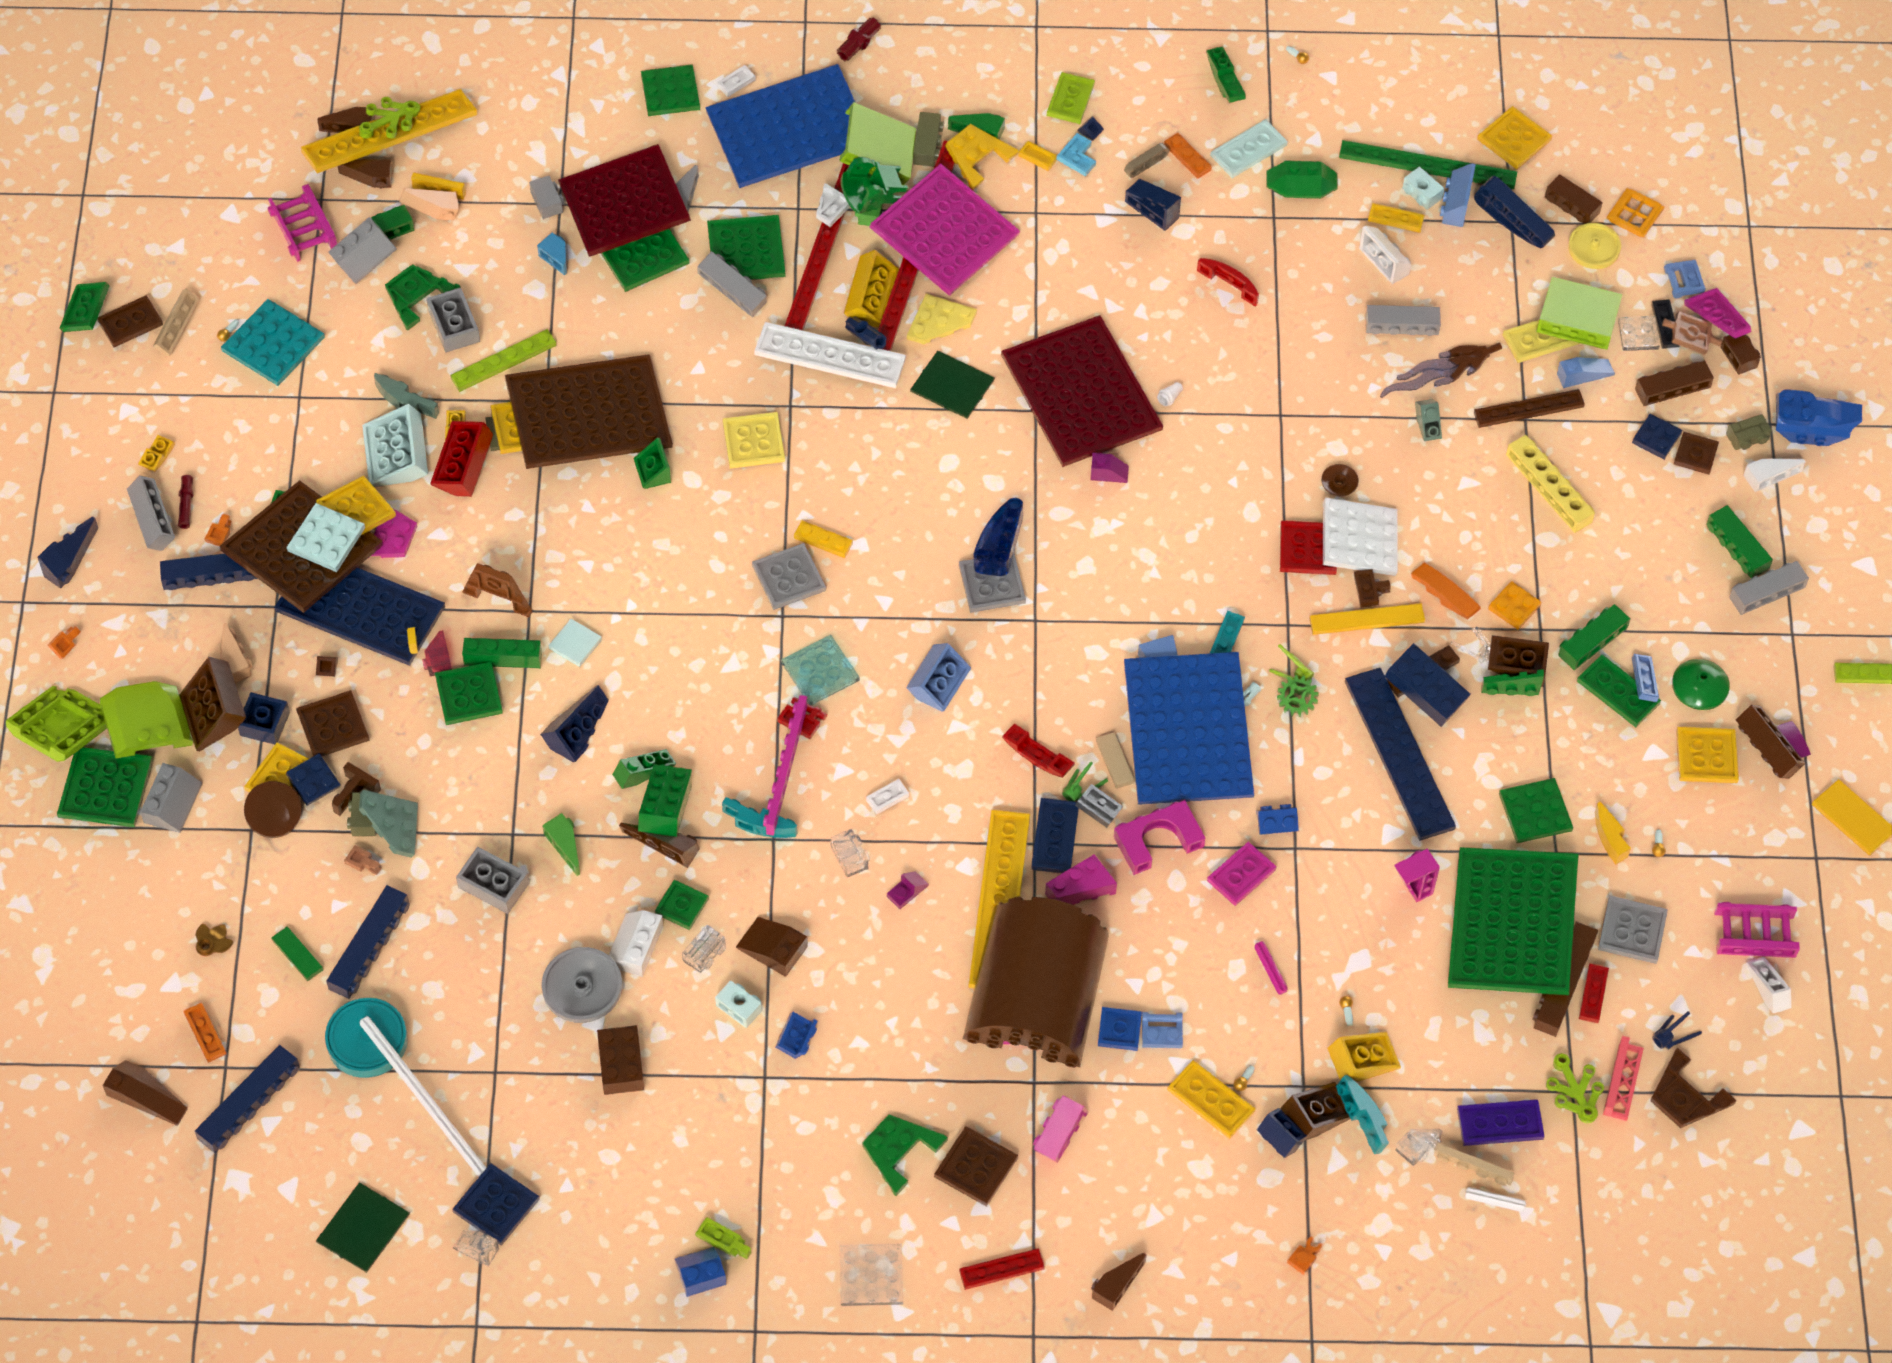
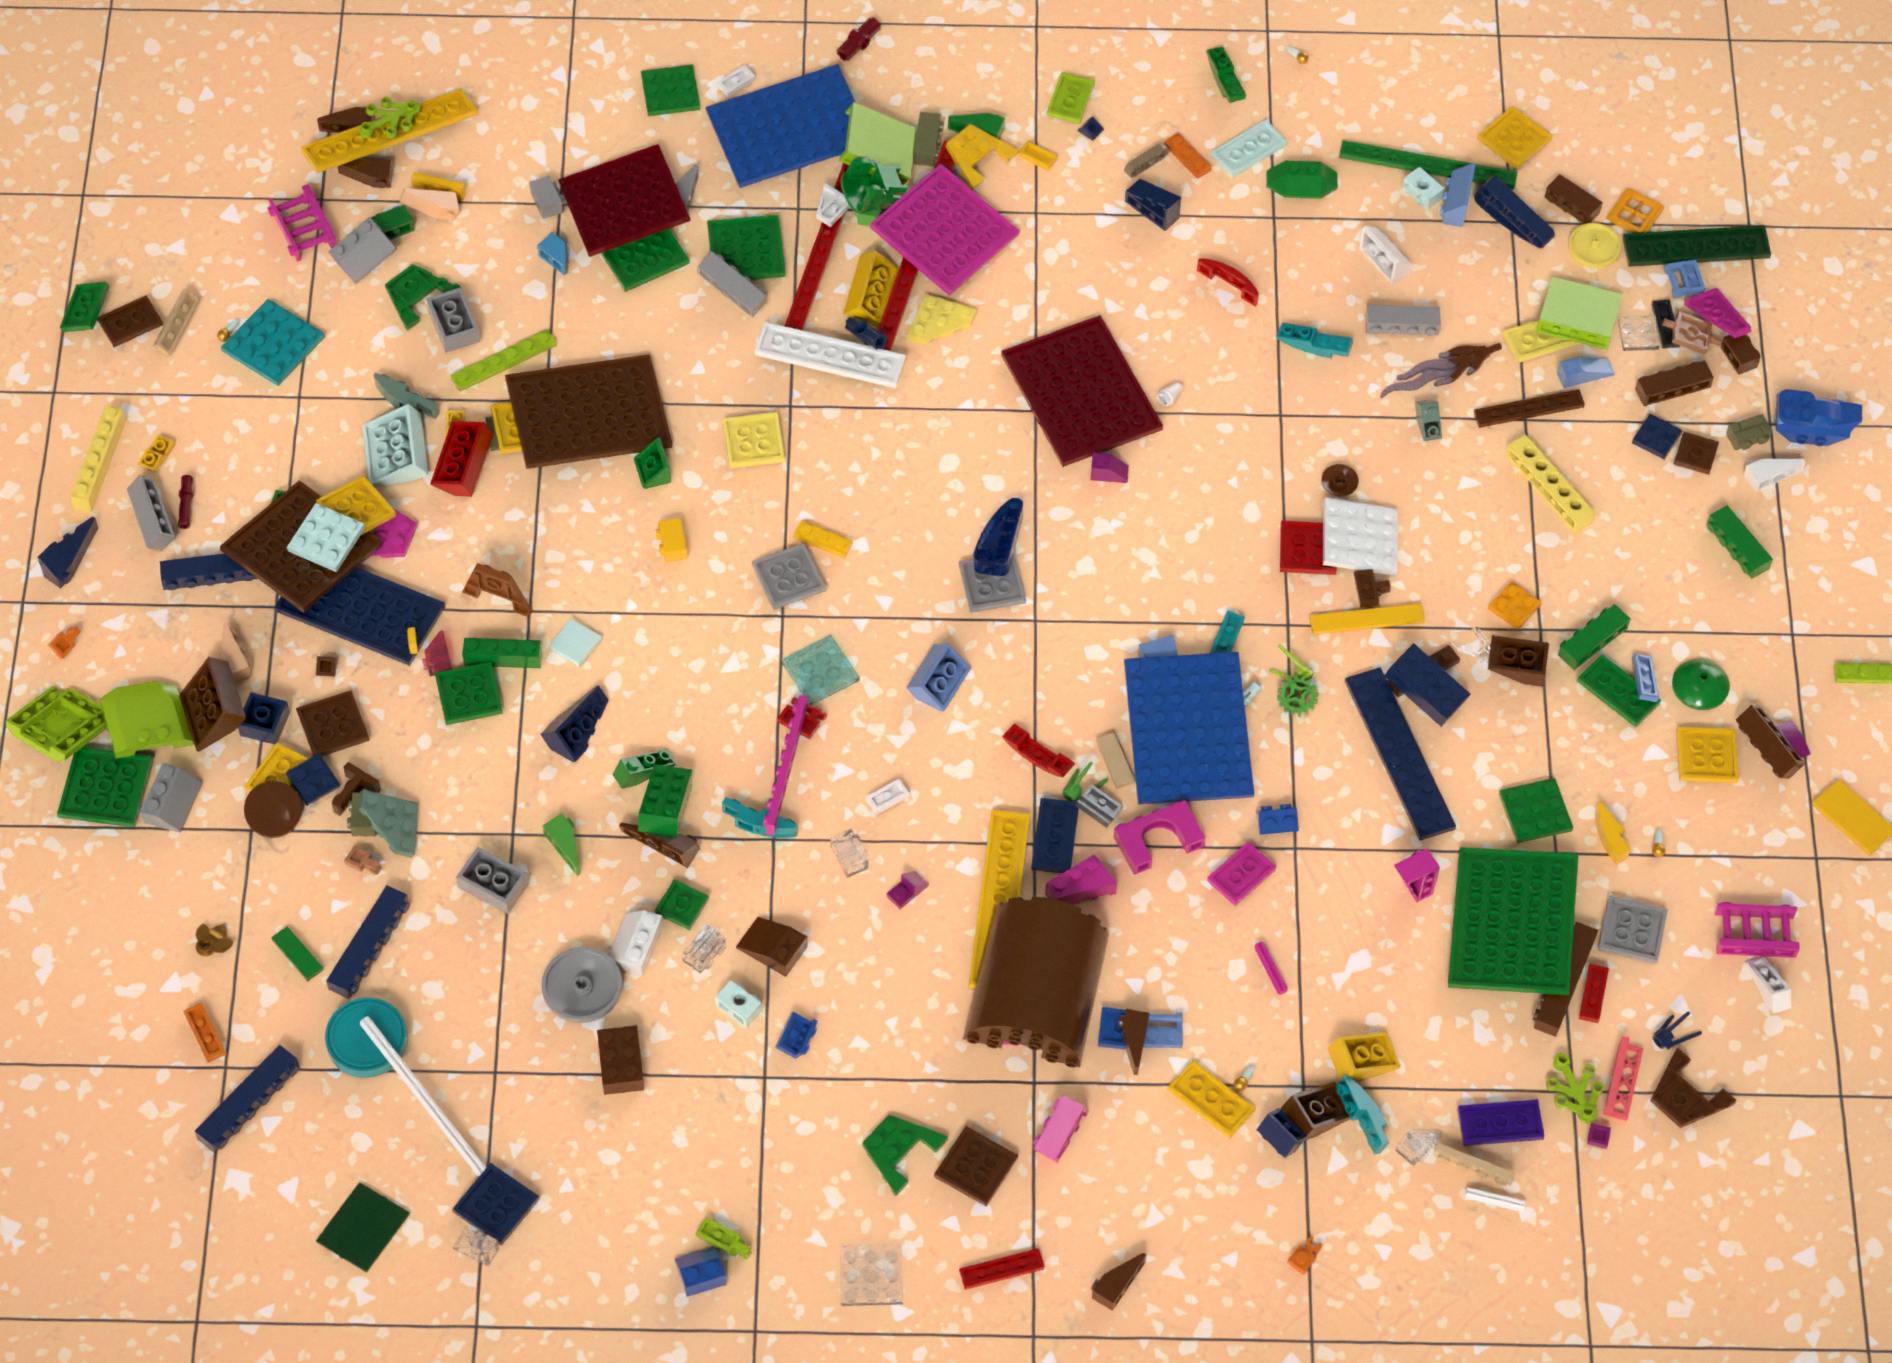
(98, 458): none -> light yellow brick
(139, 1089): reddish brown wedge -> none
(219, 532): orange plate -> none
(672, 540): none -> yellow brick
(952, 384): dark green piece -> none
(1074, 157): medium azure plate -> none
(1133, 1033): none -> reddish brown slope
(1310, 341): none -> teal slope
(1346, 1003): piece -> none
(1396, 218): yellow plate -> none
(1446, 590): orange slope -> none
(1517, 685): green wing -> none
(1598, 1135): none -> magenta plate
(1697, 245): none -> dark green plate
(1768, 587): light grey brick -> none

